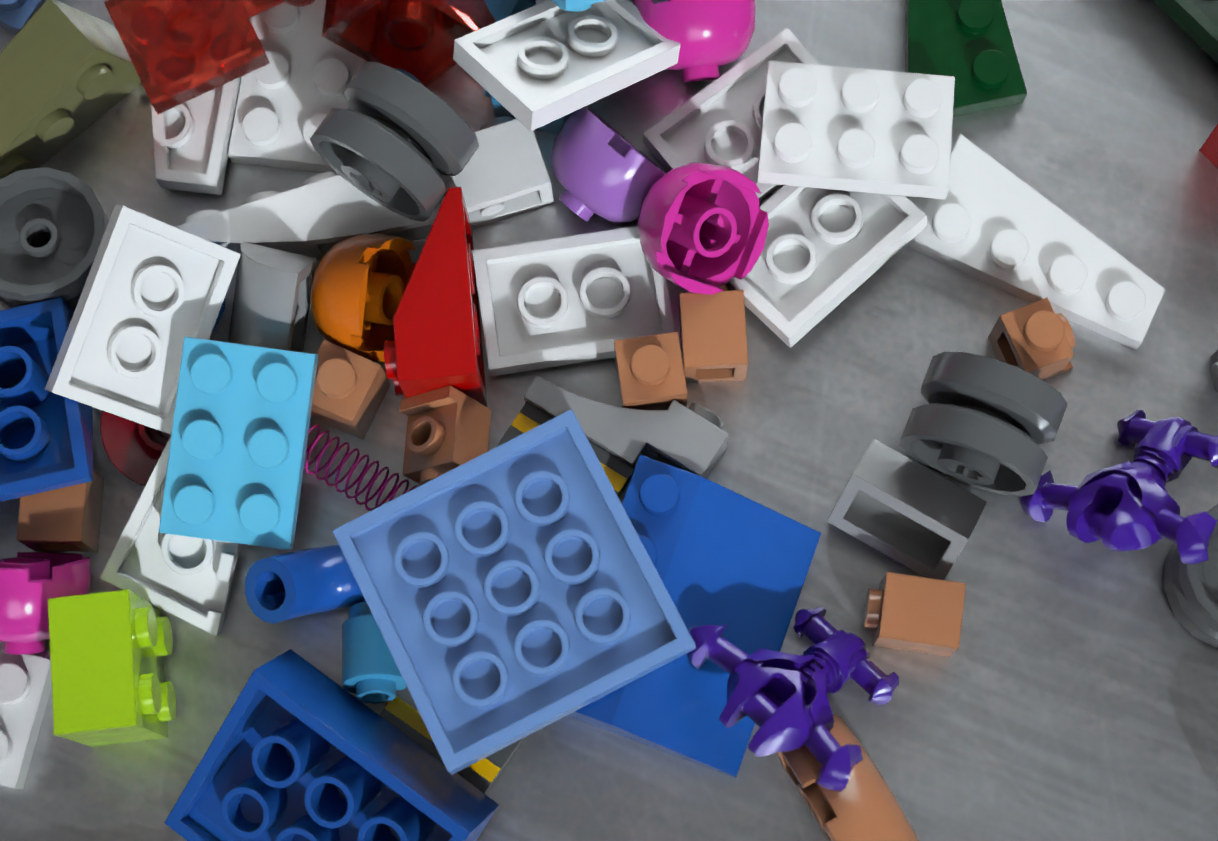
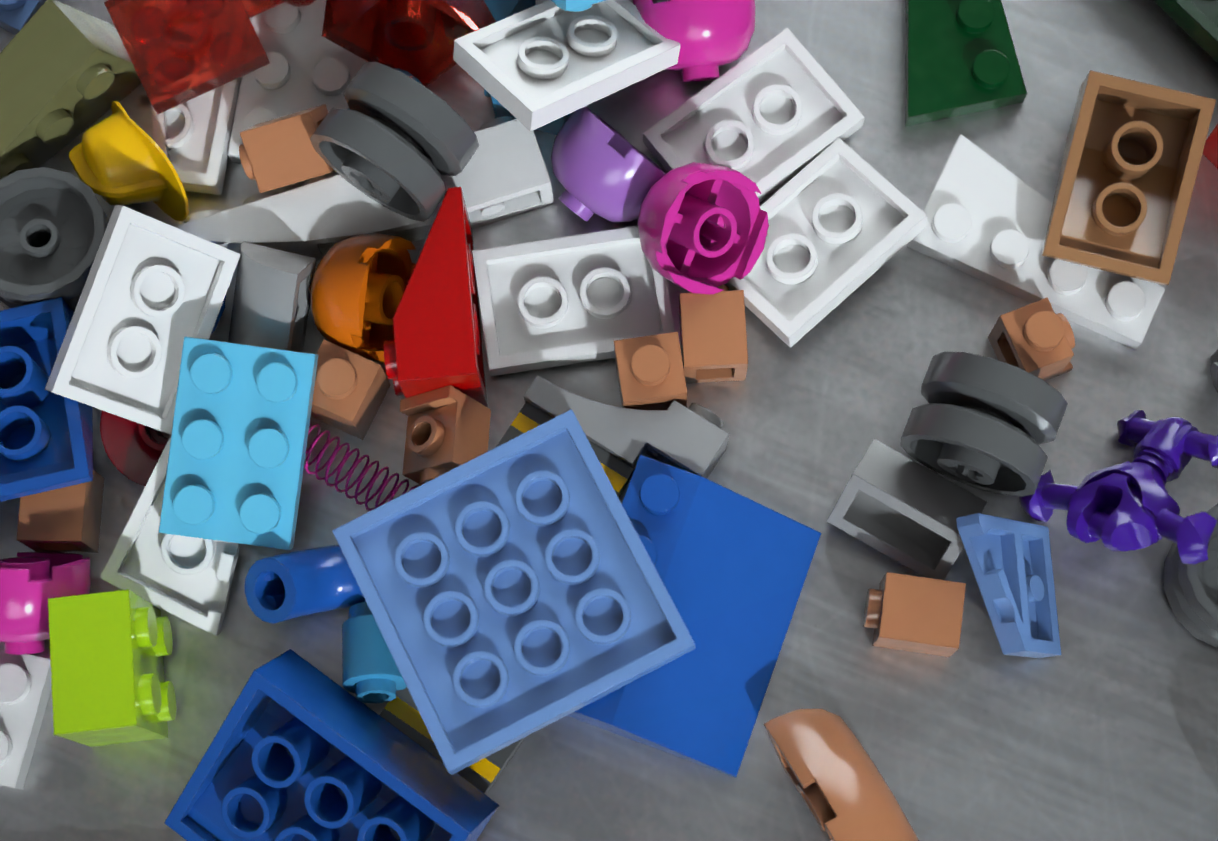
(128, 166): none -> yellow piece
(281, 150): none -> nougat brick
(788, 691): dark purple piece -> none
(857, 130): white plate -> none
(1015, 581): none -> medium blue wing
(1127, 177): none -> medium nougat slope

